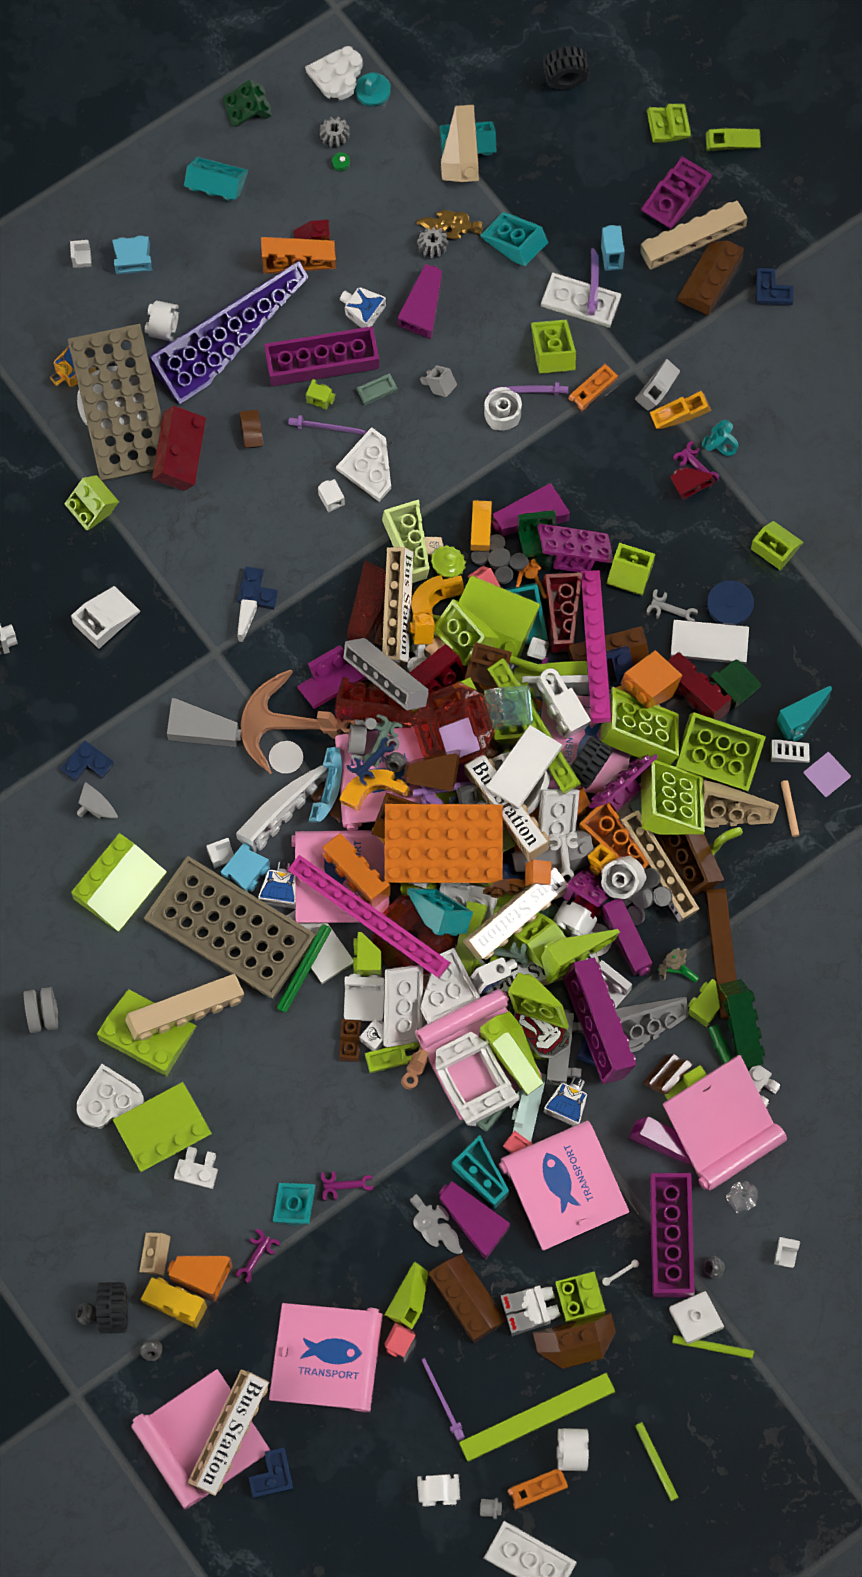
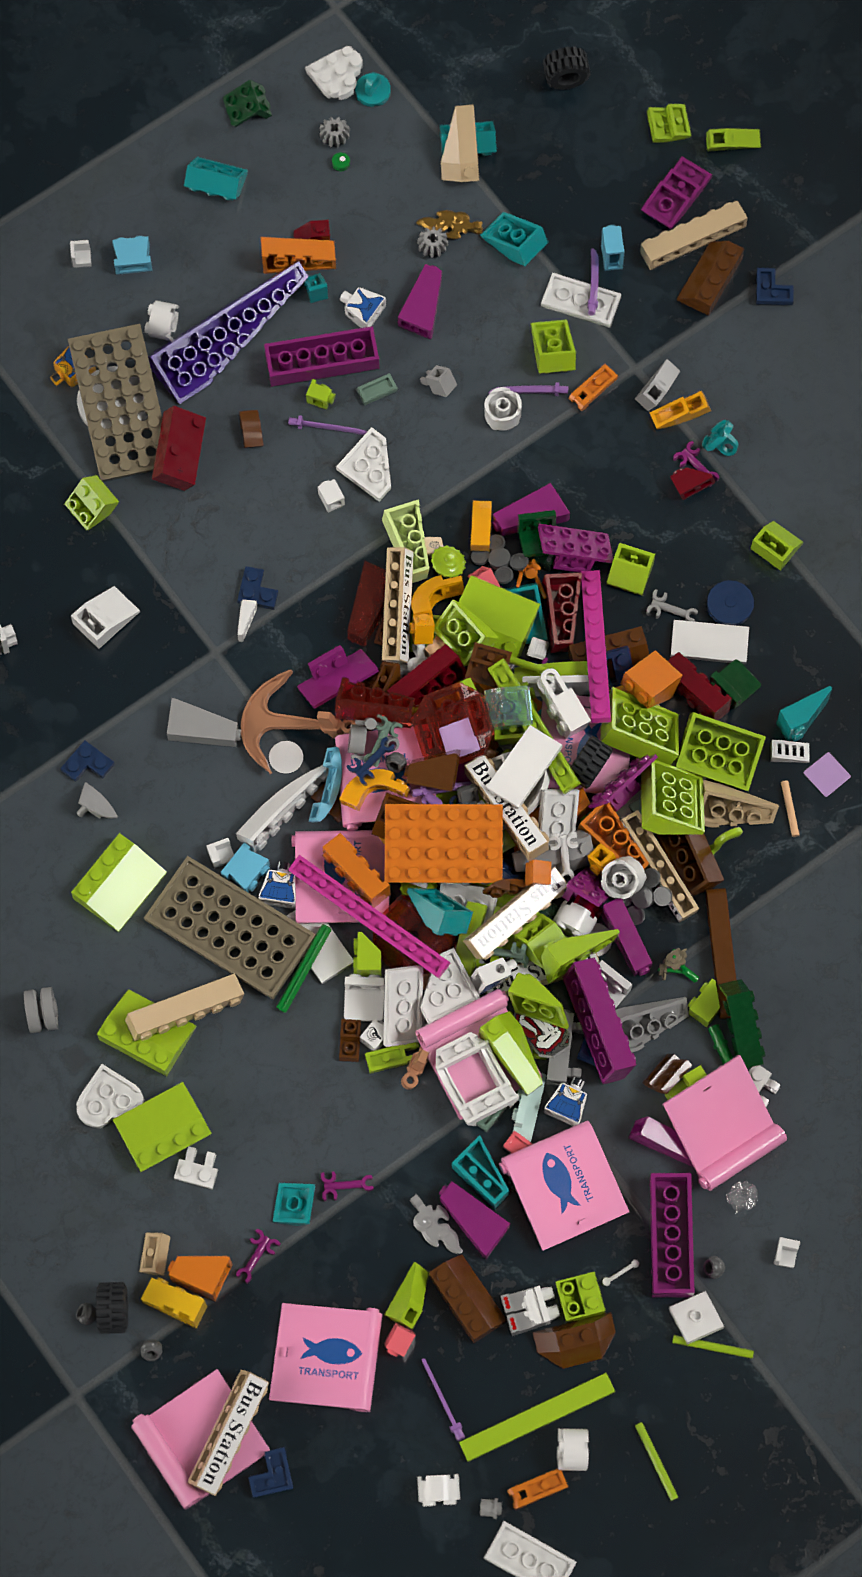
(316, 288): none -> teal slope
(385, 674): light grey brick -> none

